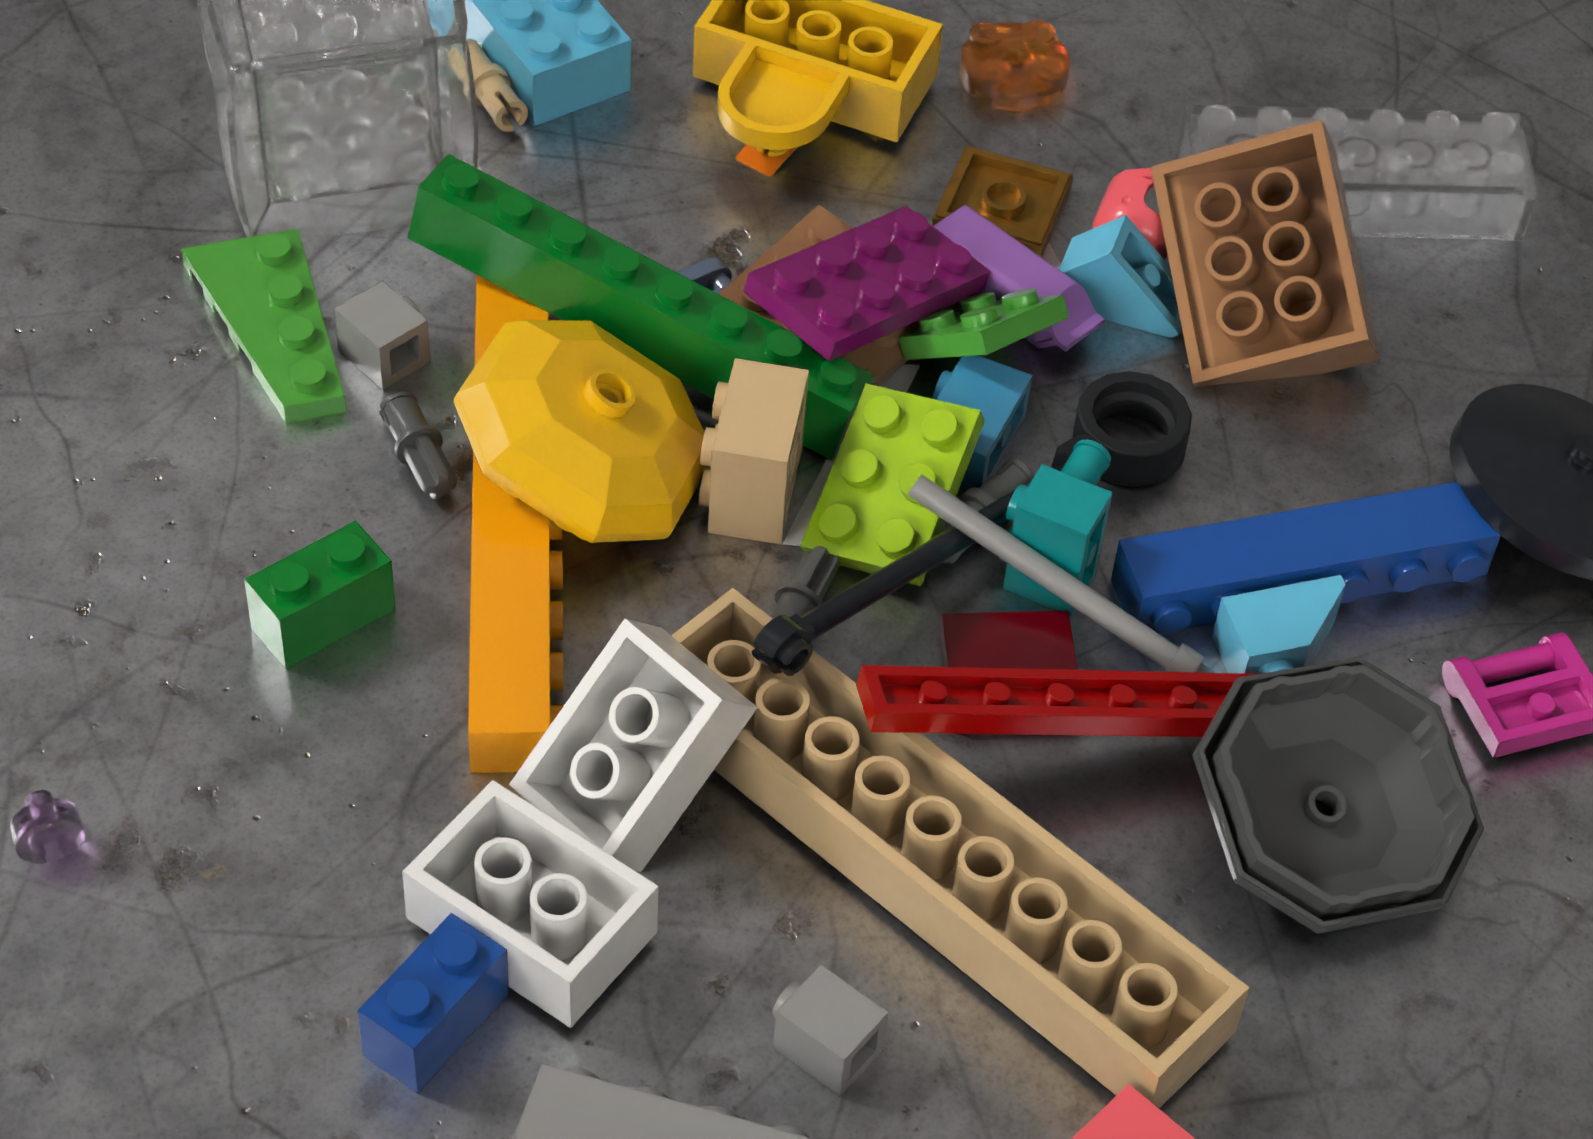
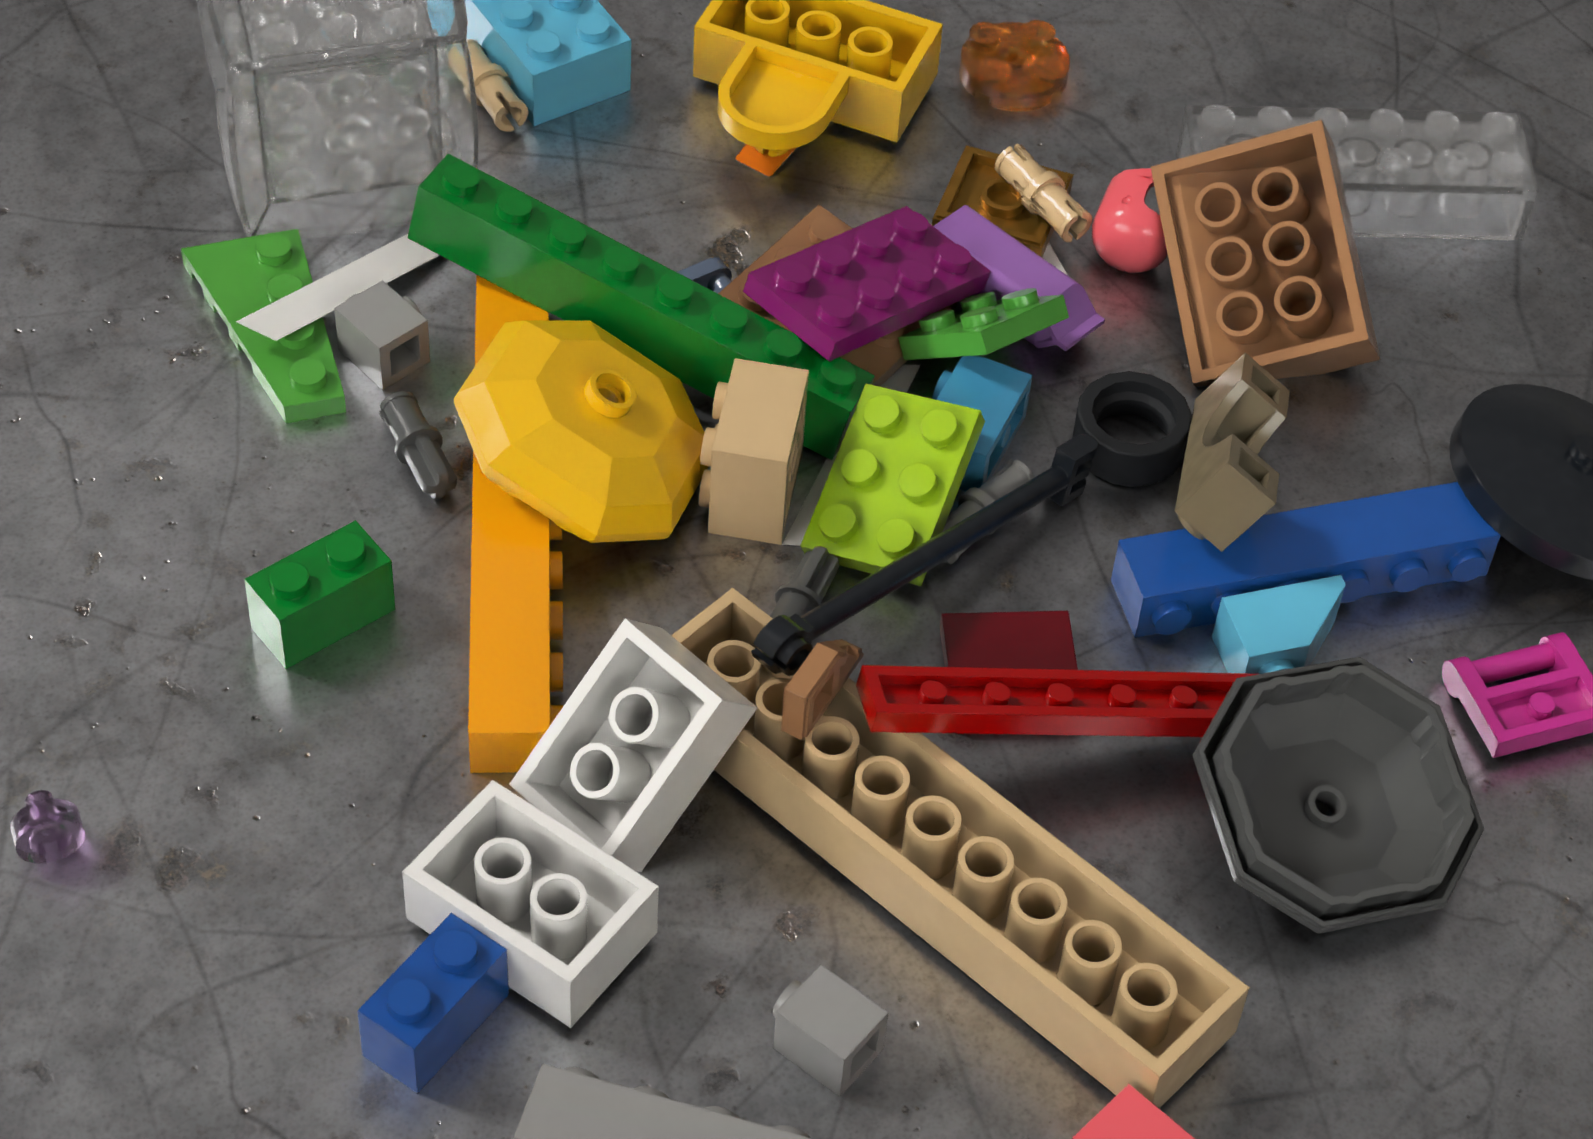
(335, 288): none -> white sticker
(817, 685): none -> medium nougat tile
(1043, 193): none -> tan pin
(1056, 579): light grey bar -> none
(1063, 520): teal brick -> none
(1124, 277): medium azure slope -> none
(1222, 476): none -> dark tan arch

